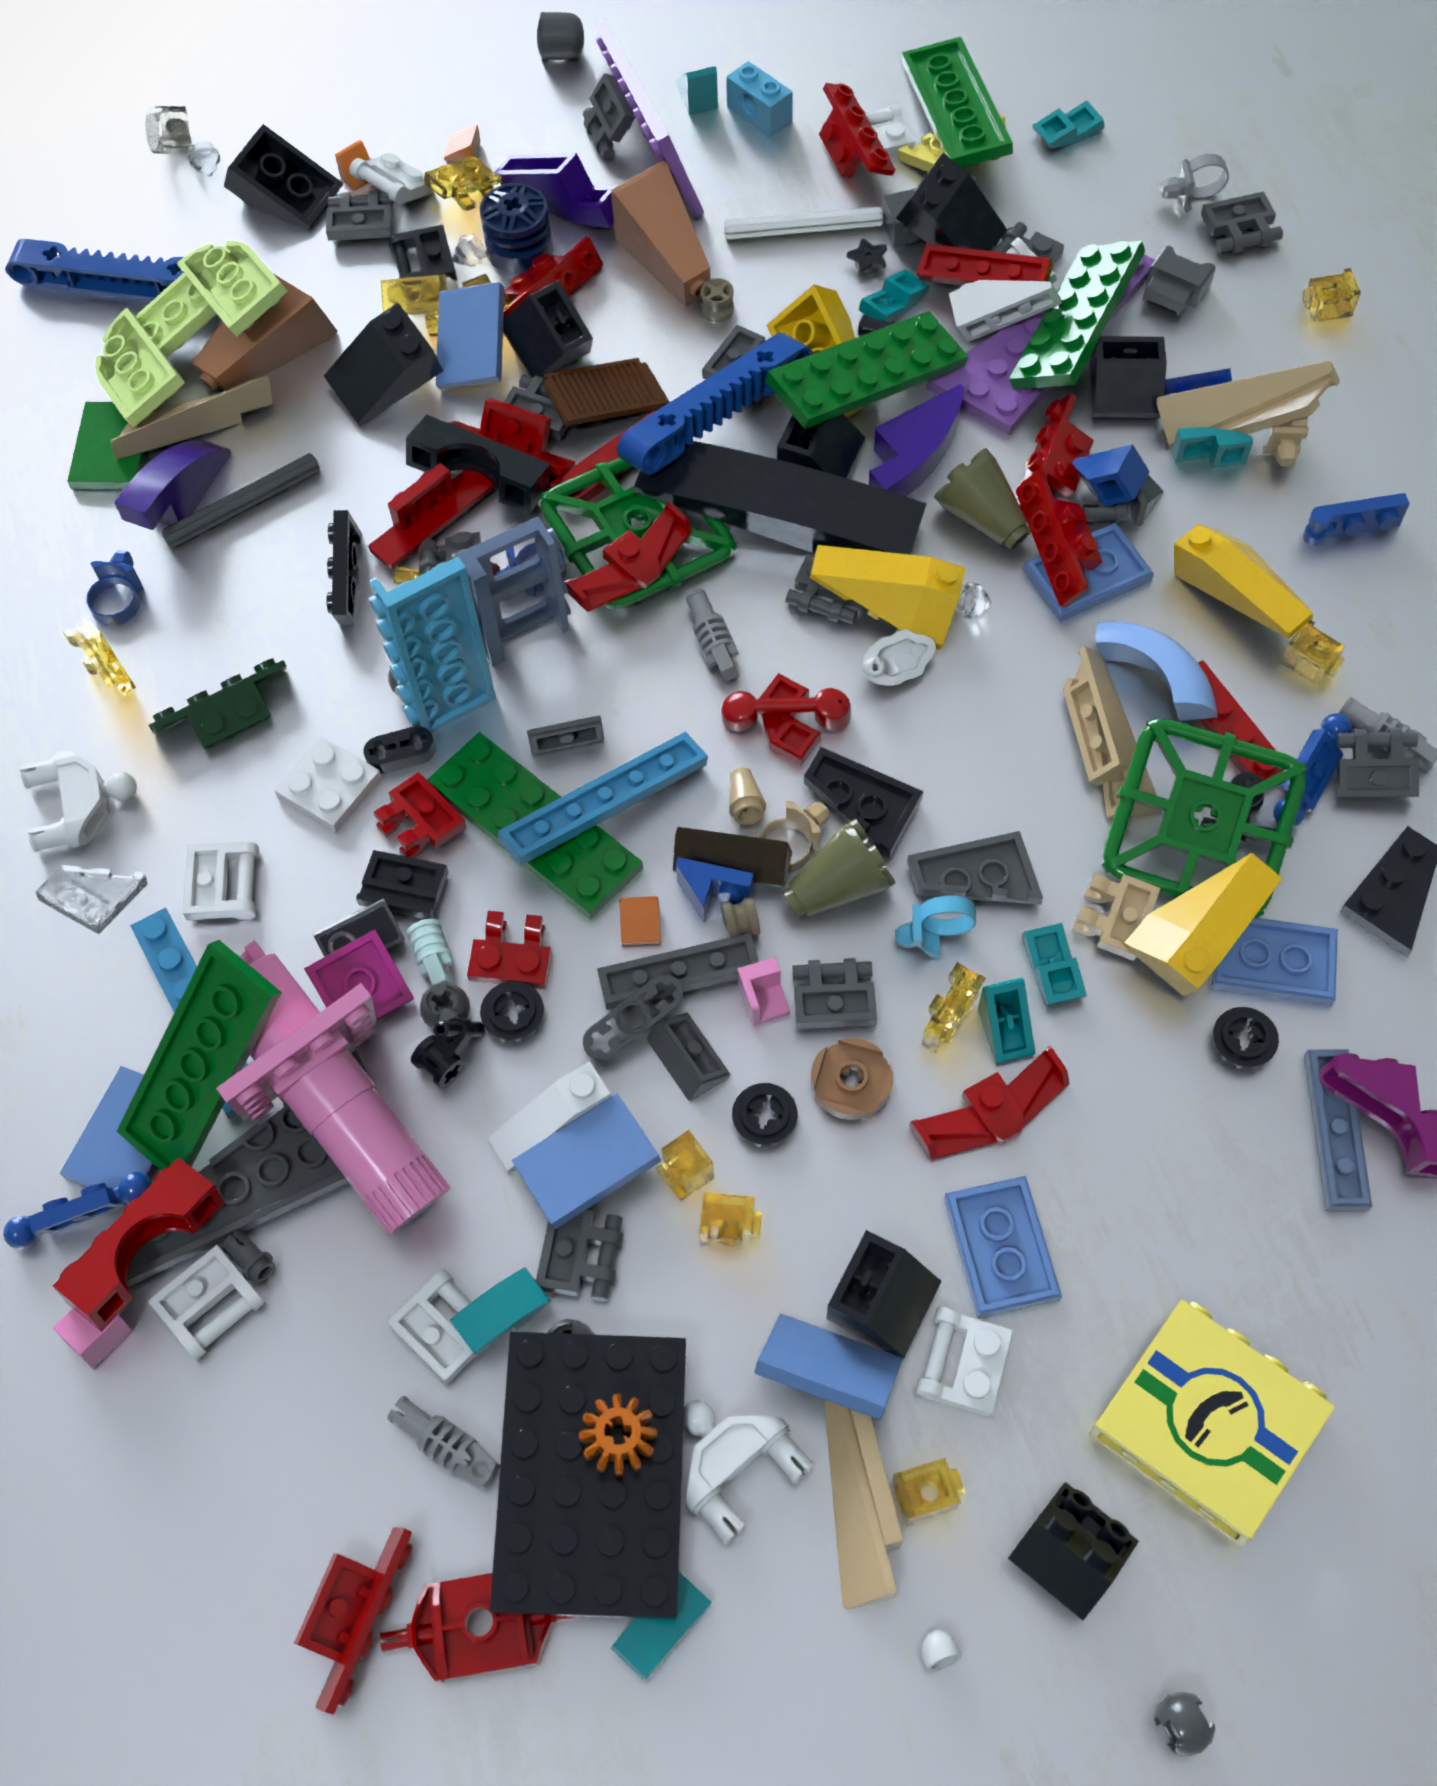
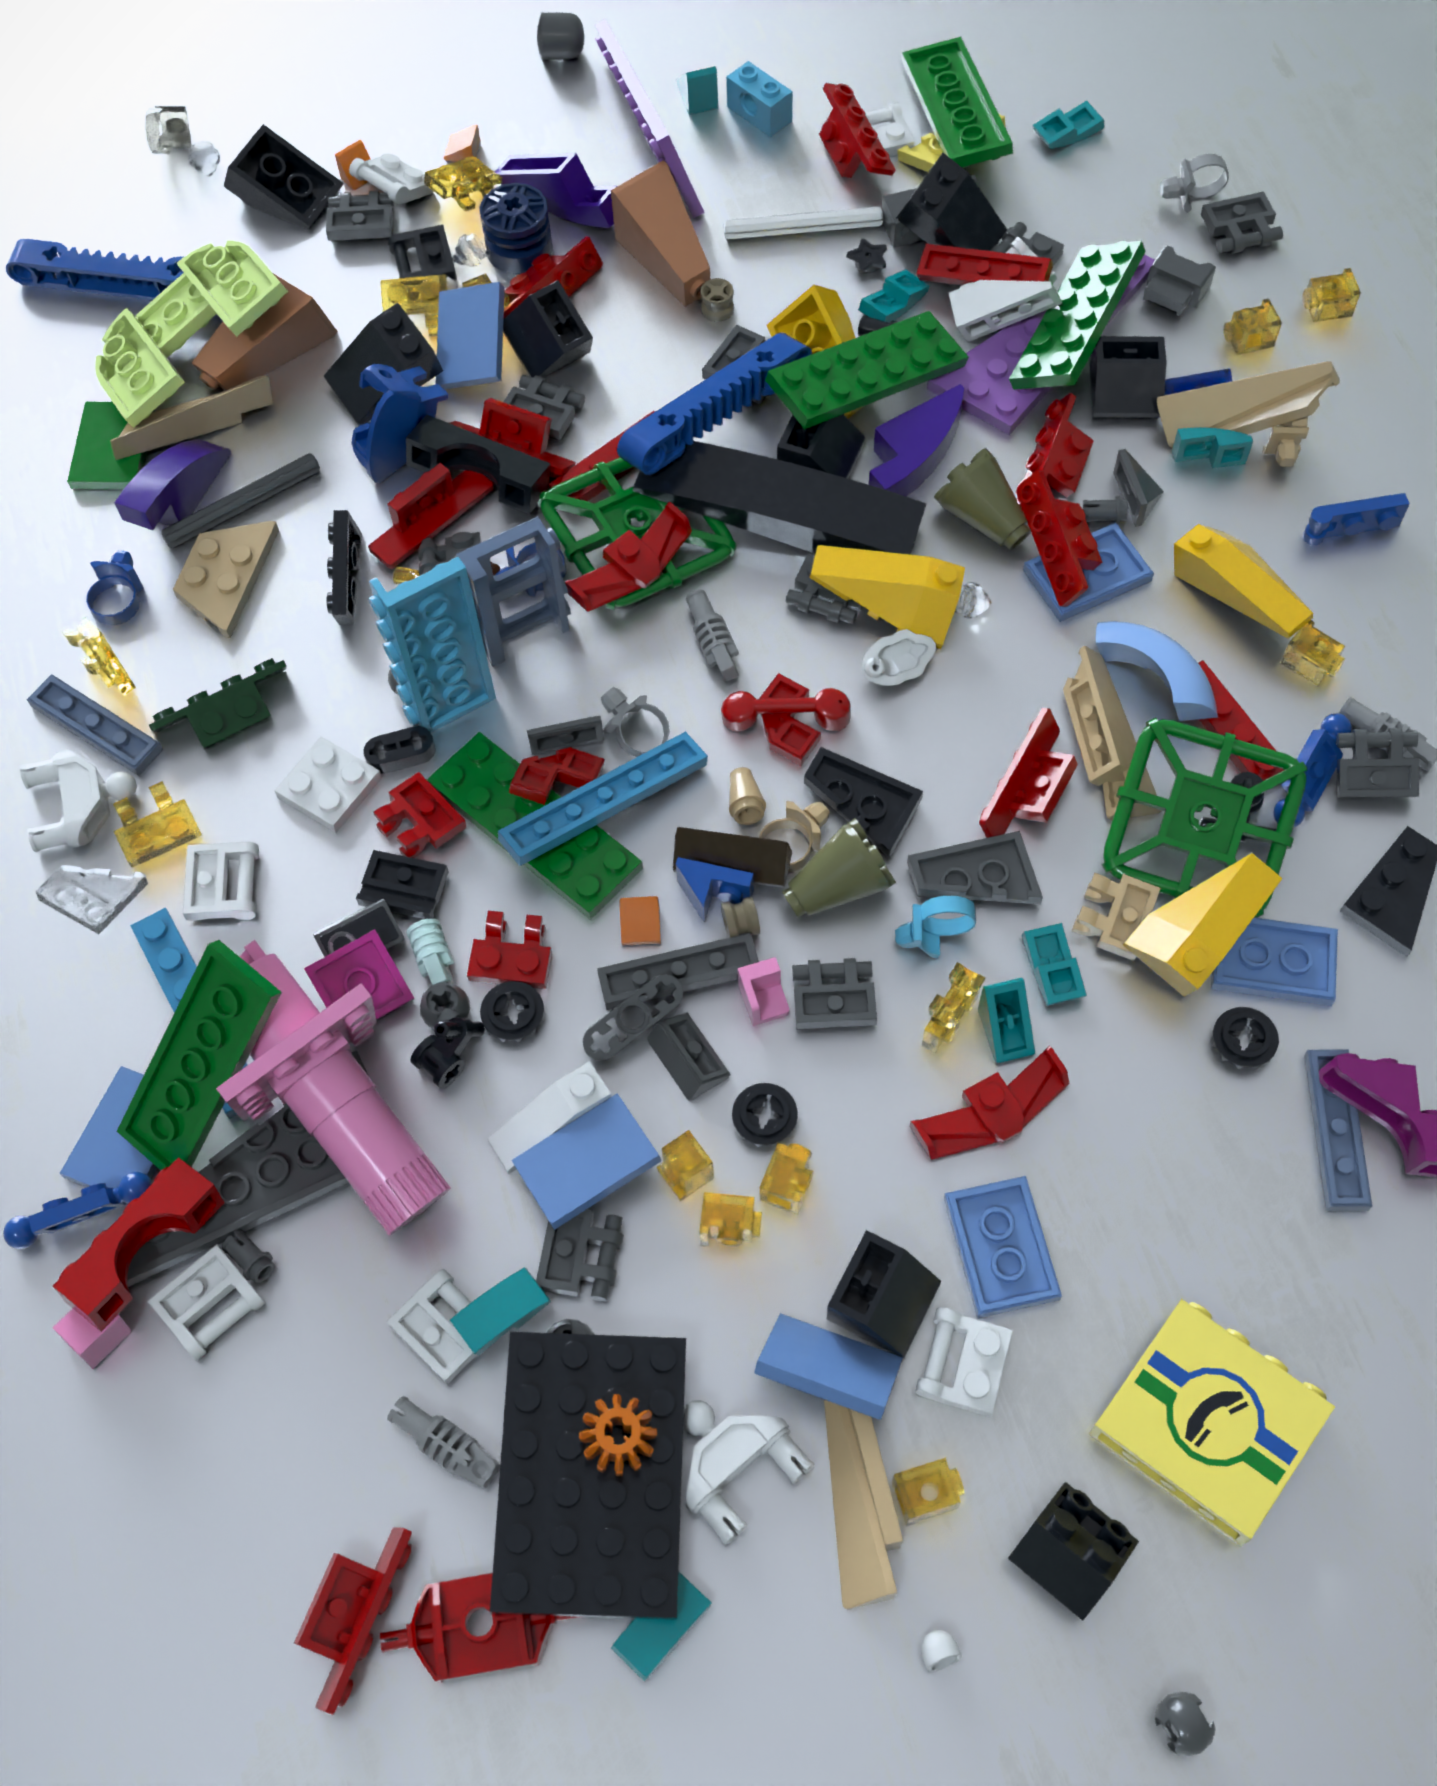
(95, 724): none -> sand blue tile
(157, 832): none -> clear yellow plate
(224, 571): none -> tan wing
(382, 443): none -> blue piece
(538, 776): none -> red tile
(604, 391): reddish brown window -> none
(608, 117): dark grey plate -> none
(615, 702): none -> light grey piece
(787, 1177): none -> clear yellow brick
(857, 1101): medium nougat plate -> none
(1031, 781): none -> red bracket
(1113, 474): blue slope -> none
(1253, 328): none -> clear yellow brick

